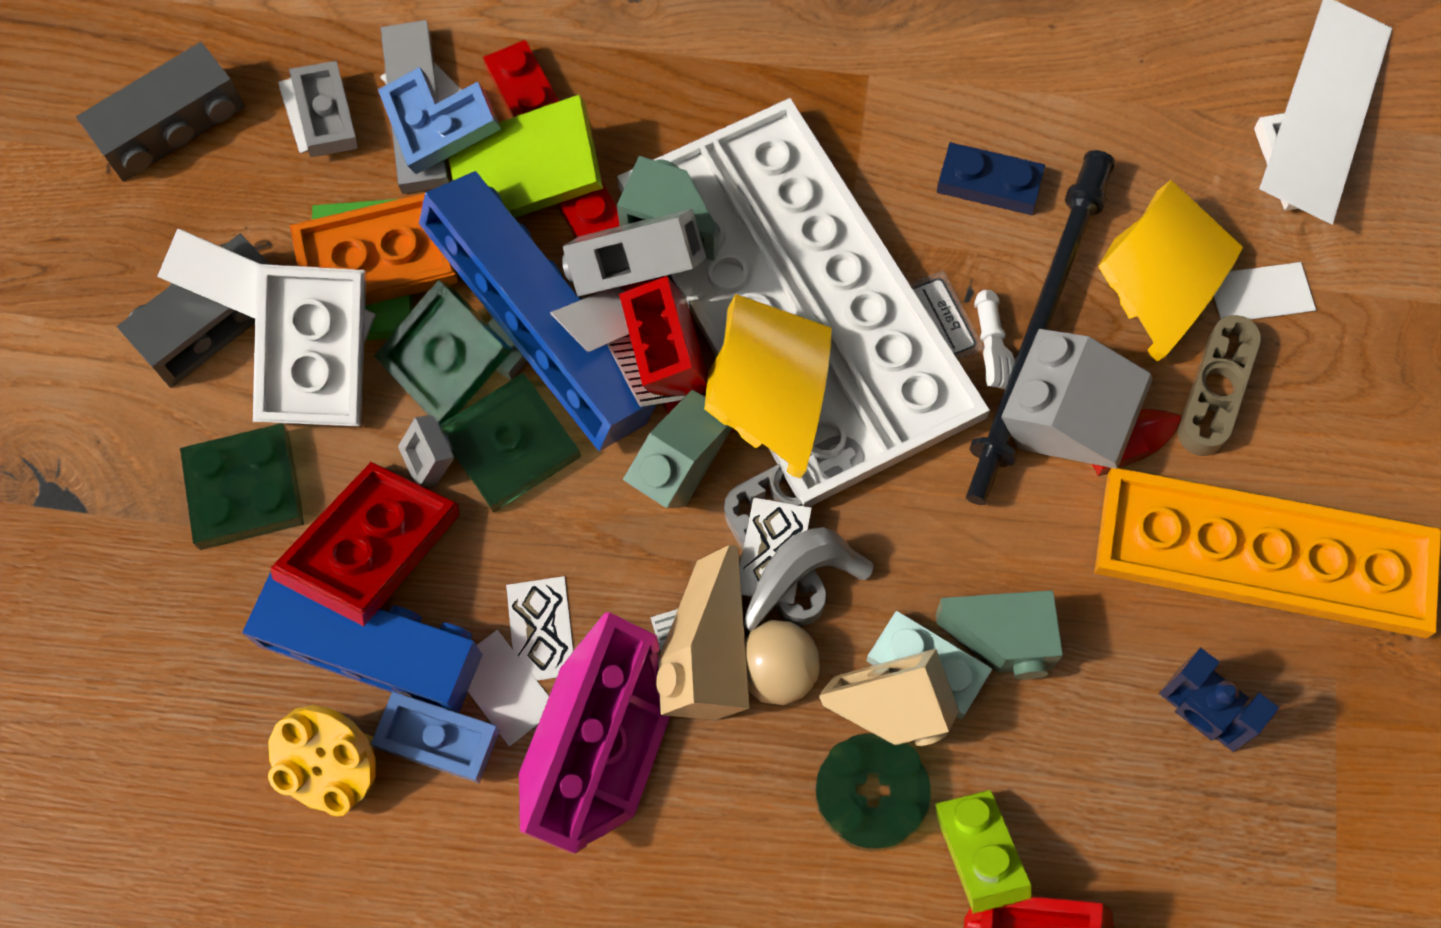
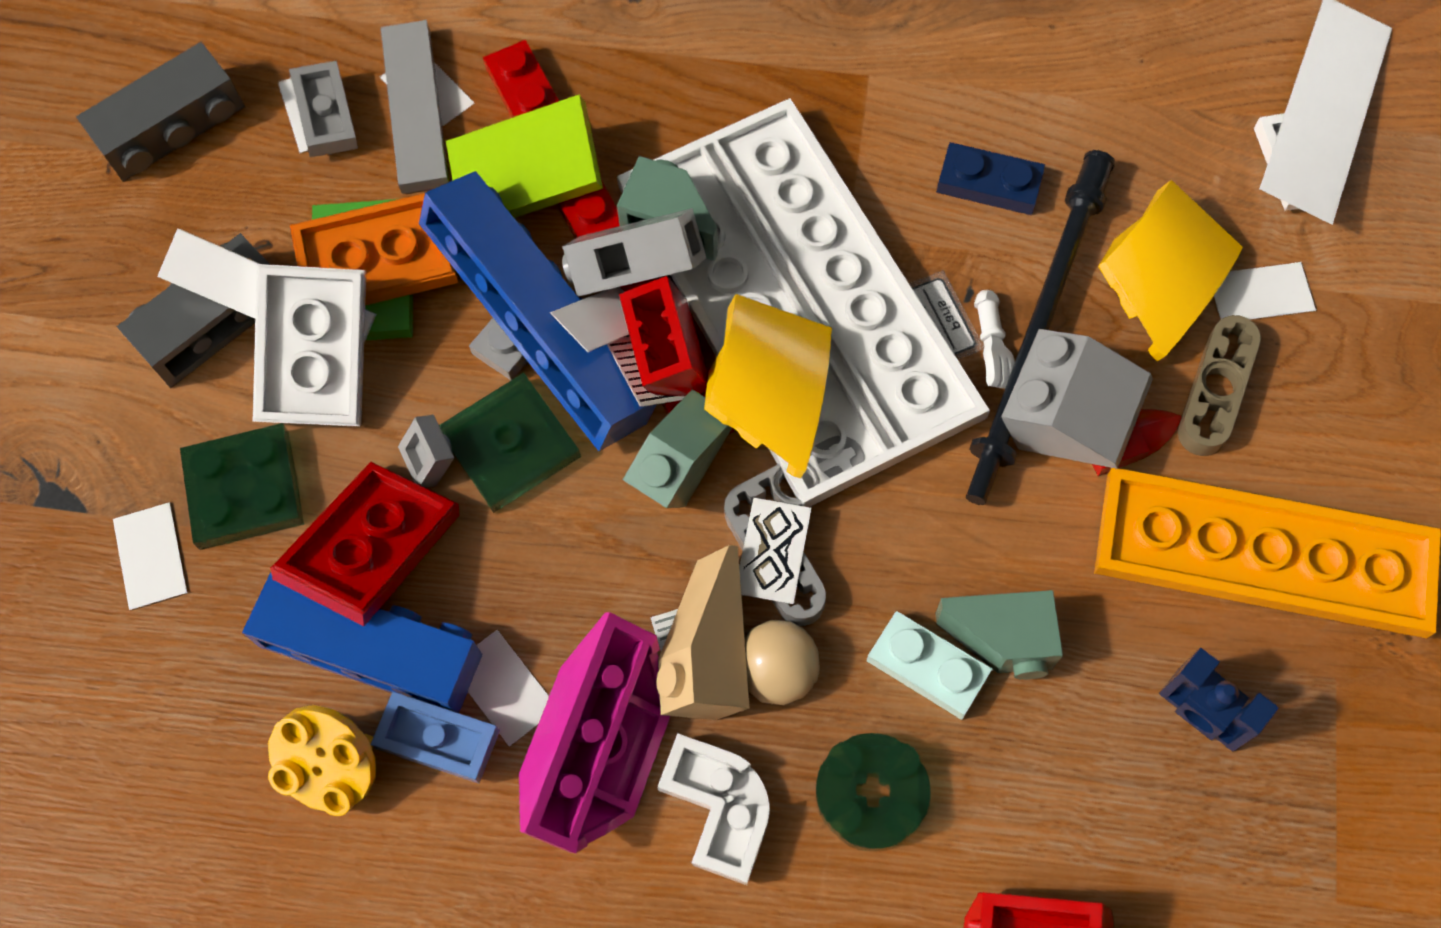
(149, 556): none -> white sticker
(434, 129): medium blue plate -> none
(443, 352): clear green plate -> none
(540, 625): white sticker -> none
(735, 801): none -> white plate
(795, 560): light grey piece -> none
(896, 699): tan slope -> none
(983, 851): lime piece -> none

